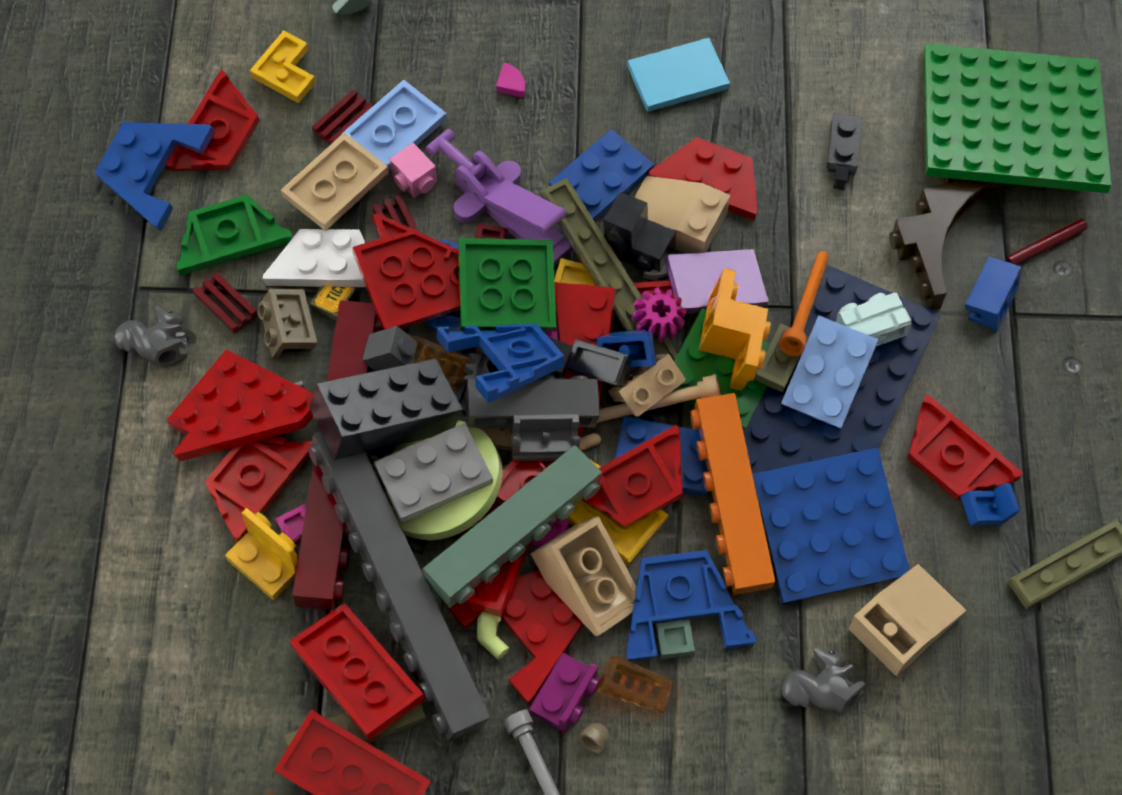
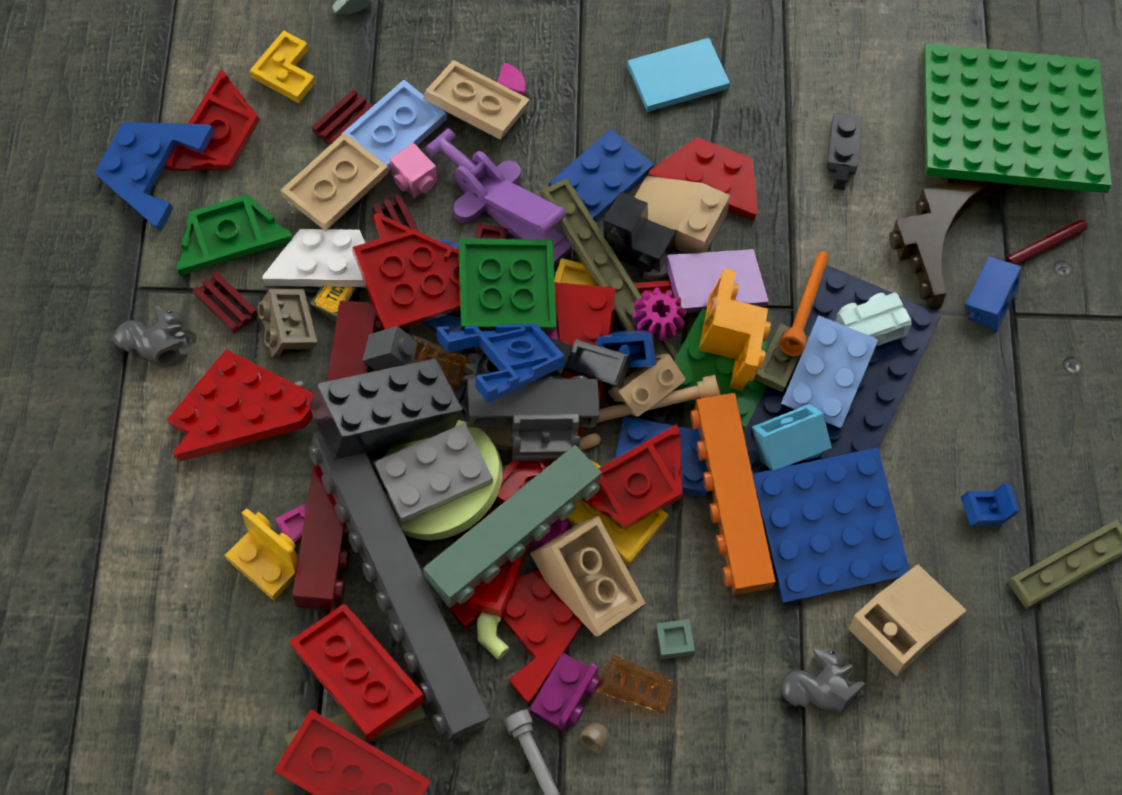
(253, 478): red wing -> none
(476, 99): none -> tan plate
(681, 589): blue wing -> none
(792, 437): none -> medium azure brick
(955, 454): red wing -> none

